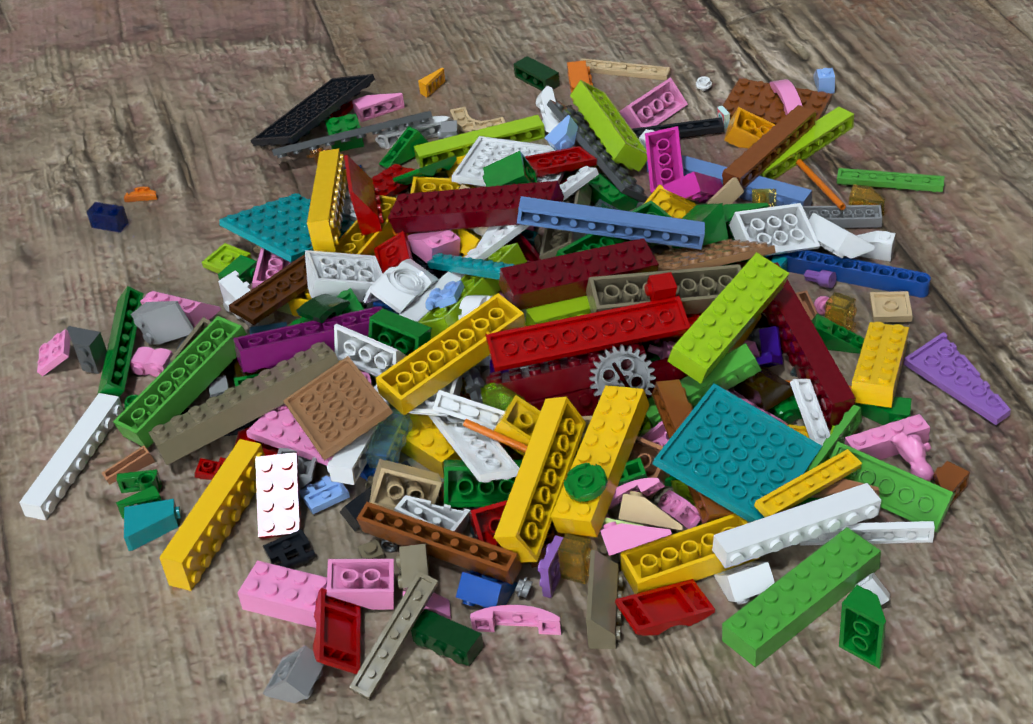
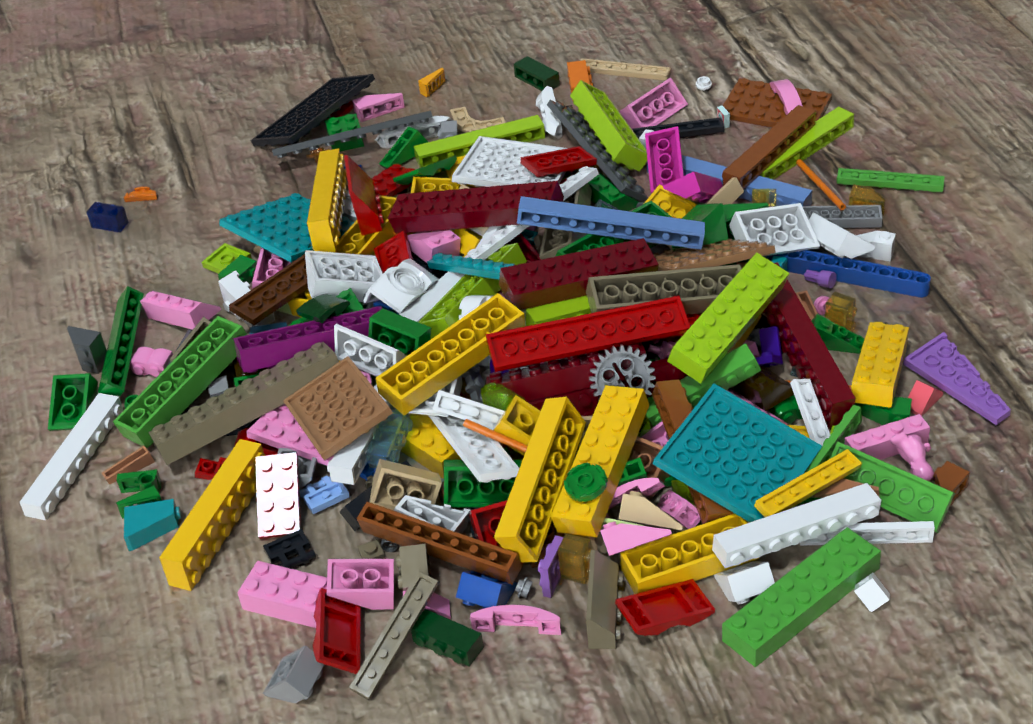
(53, 352): bright pink plate -> none
(70, 399): none -> green slope
(162, 321): light grey slope -> none
(444, 297): light blue plate -> none
(509, 171): green slope -> none
(563, 135): light blue slope -> none
(660, 286): red brick -> none
(746, 128): light orange slope -> none
(825, 80): light blue slope -> none
(863, 626): green slope -> none
(891, 306): tan plate -> none
(923, 397): none -> coral slope

